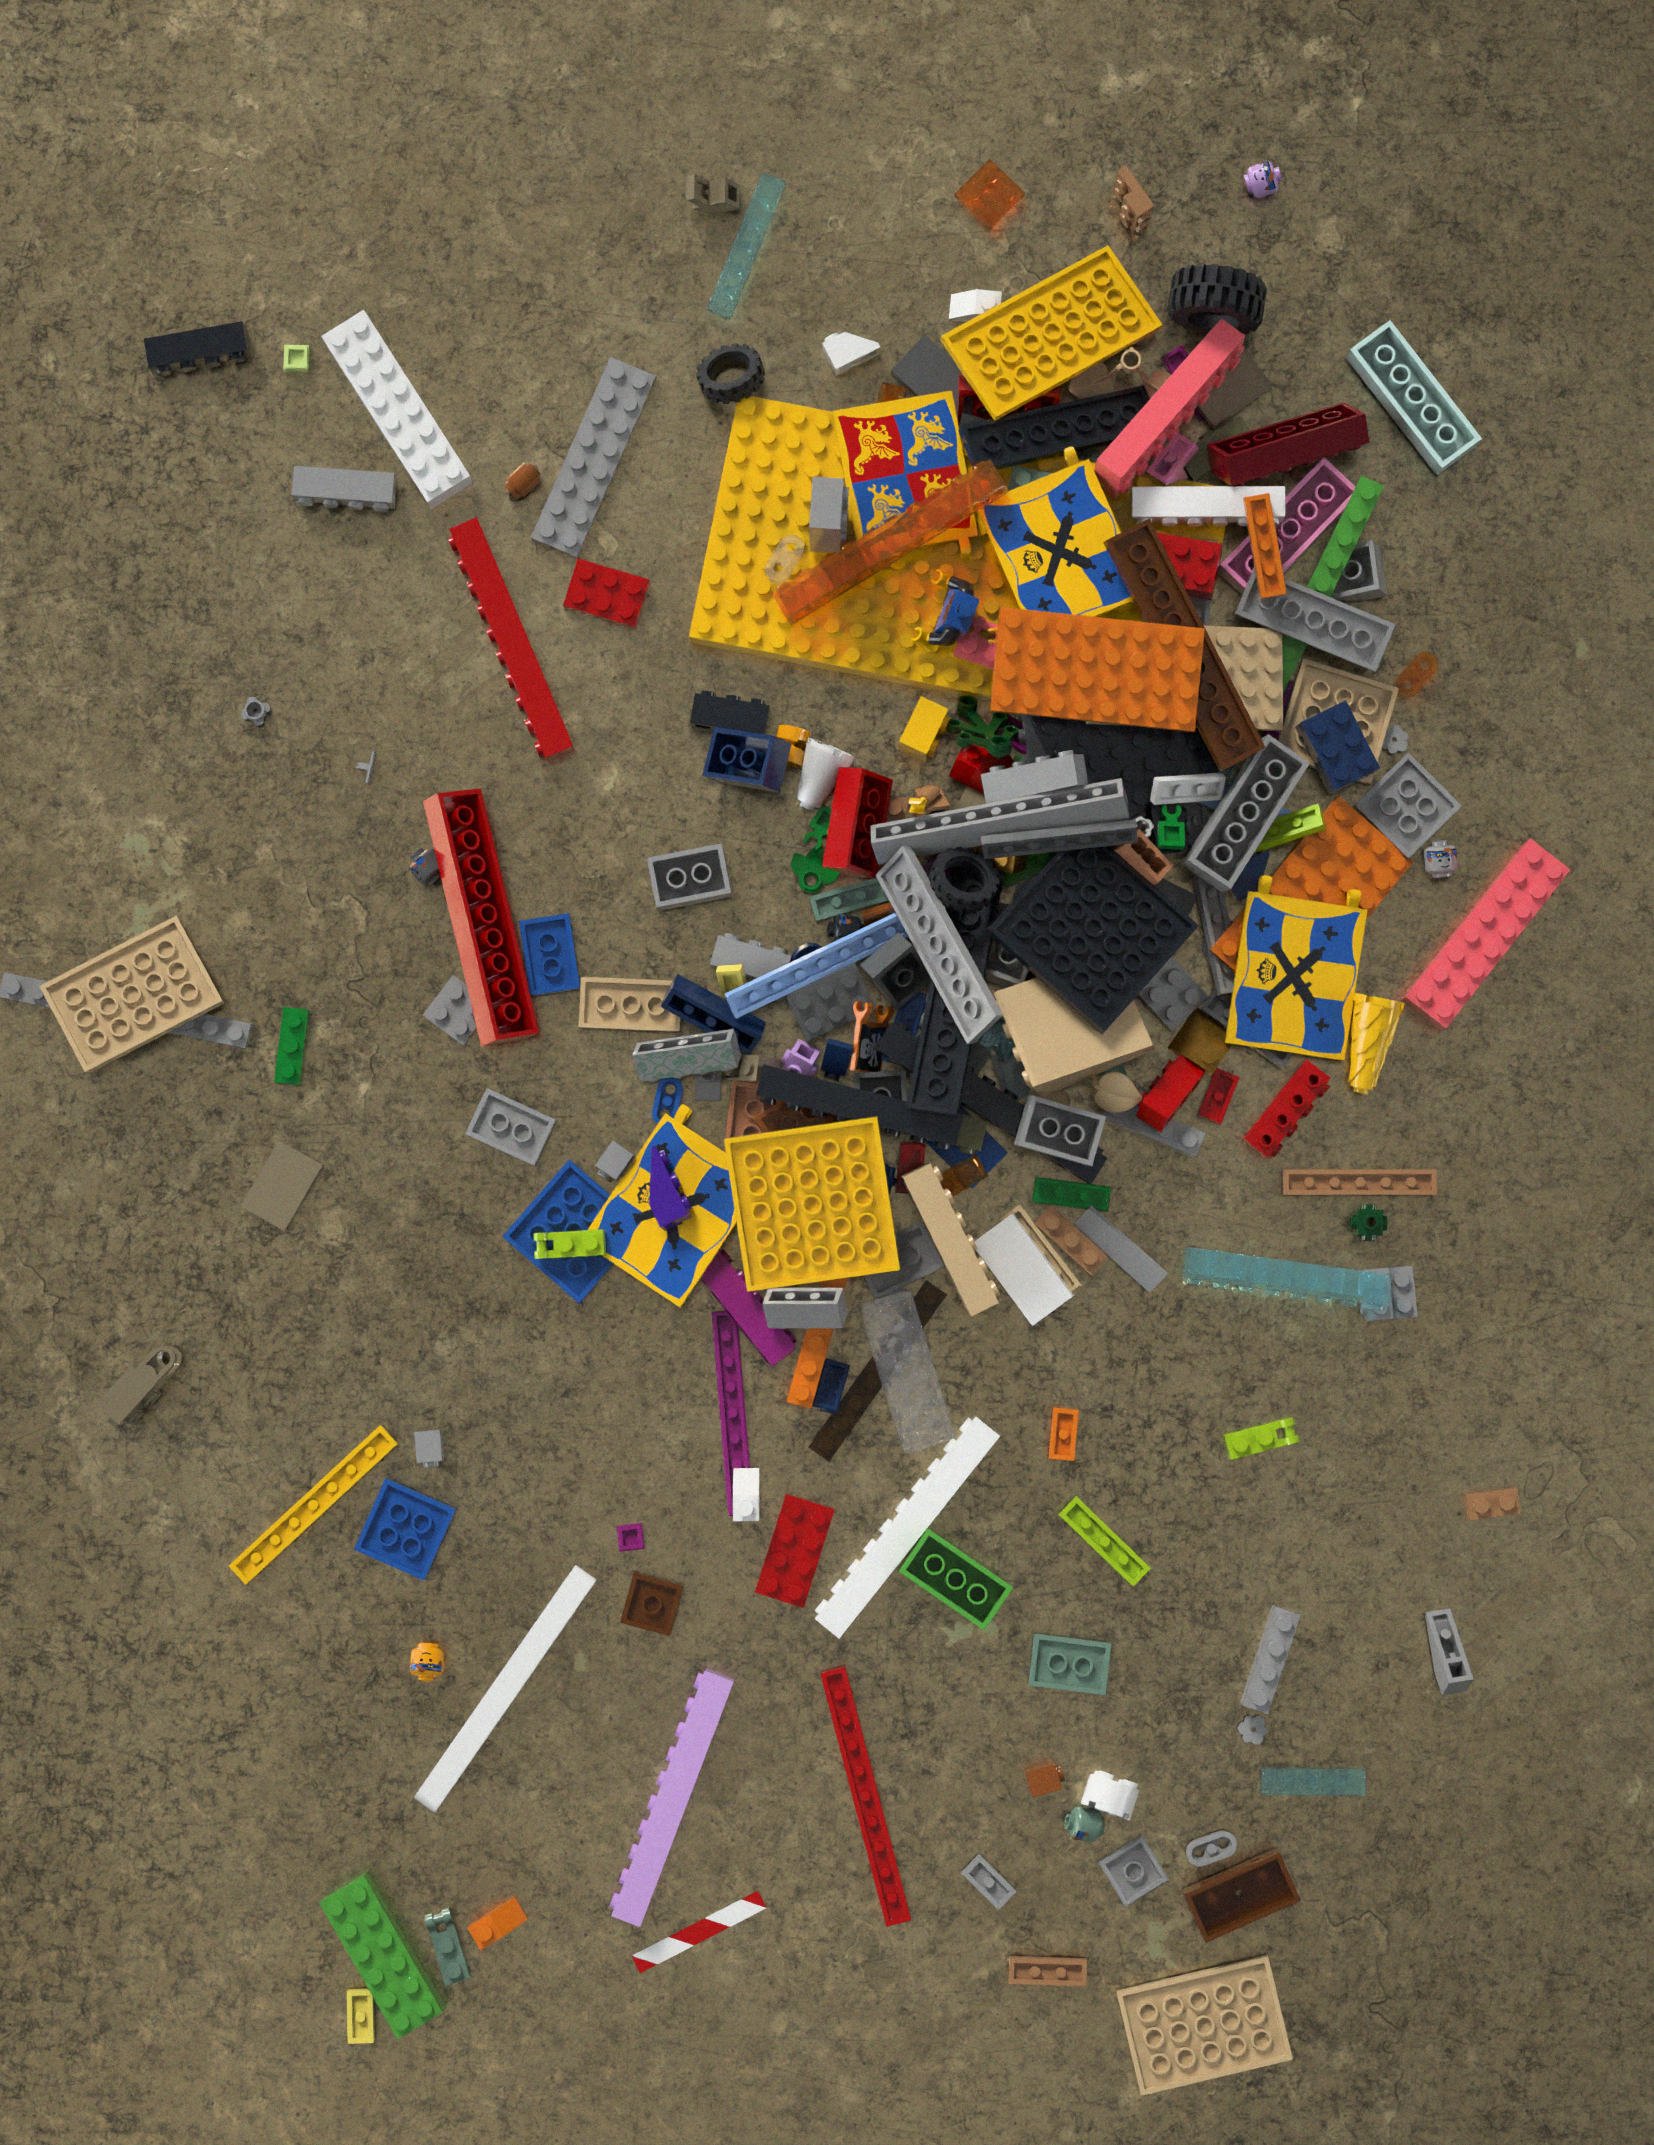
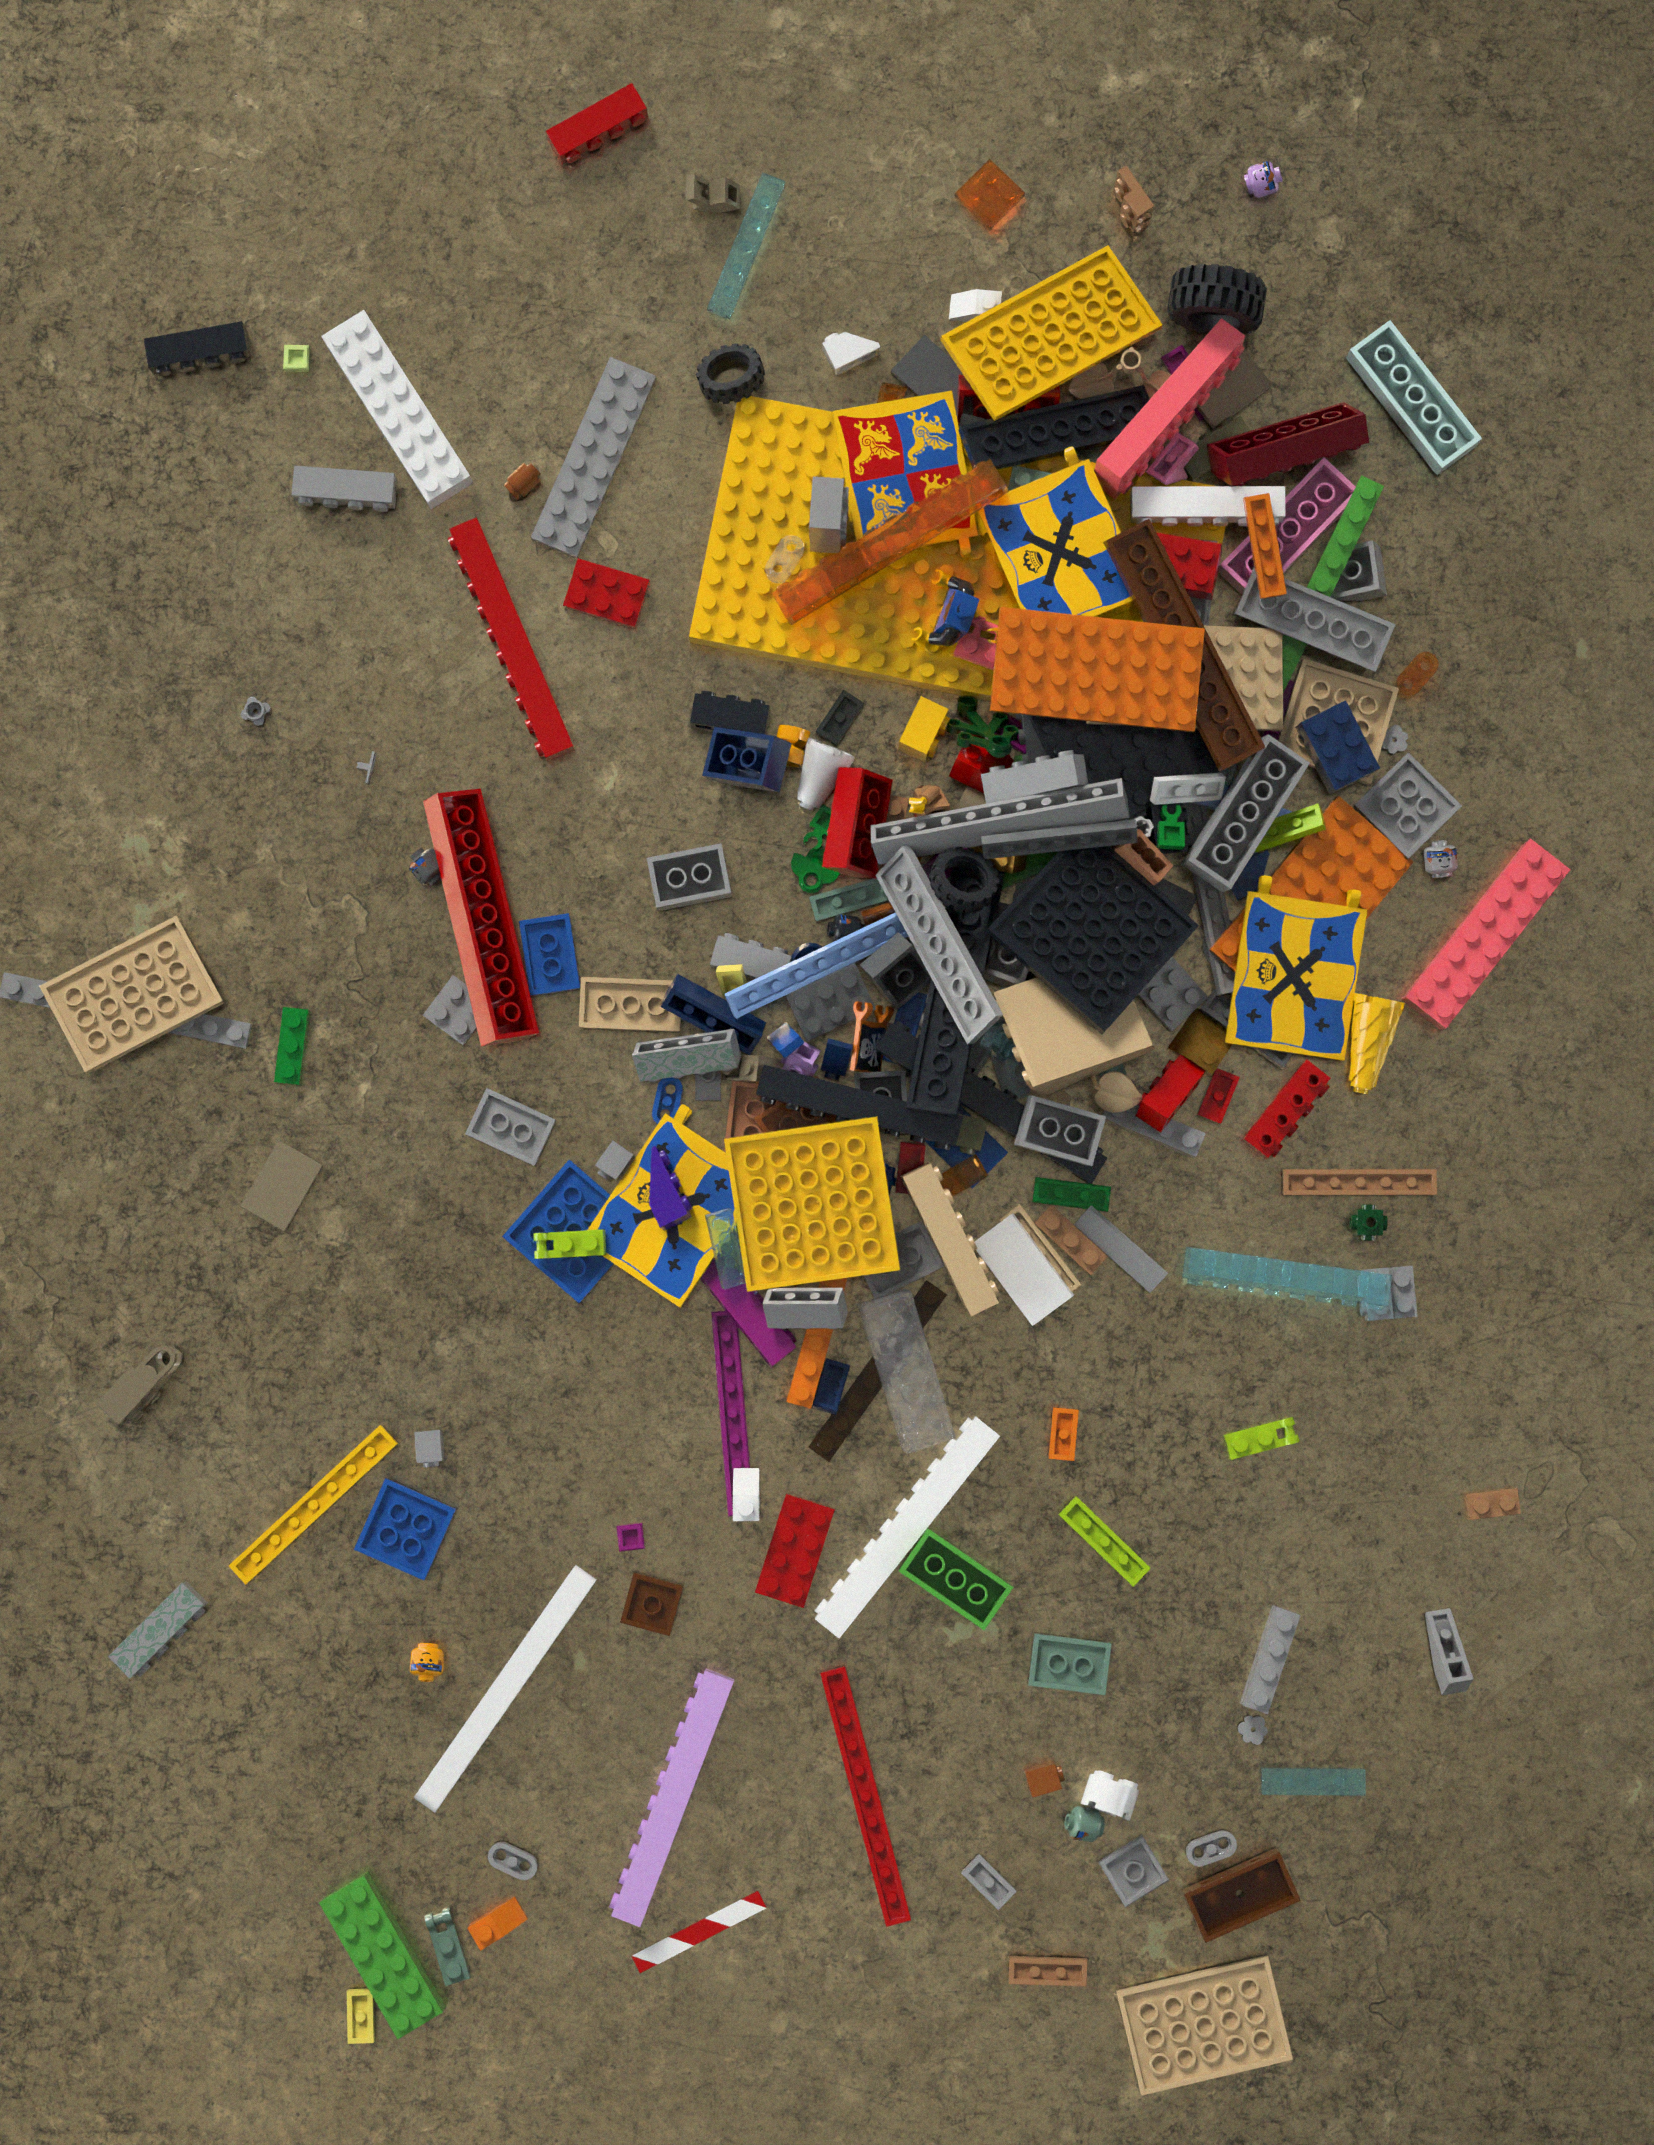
(158, 1630): none -> light grey brick
(512, 1862): none -> light grey plate
(597, 123): none -> red brick
(726, 1248): none -> clear light blue plate
(785, 1040): none -> blue tile
(840, 717): none -> pearl dark grey plate

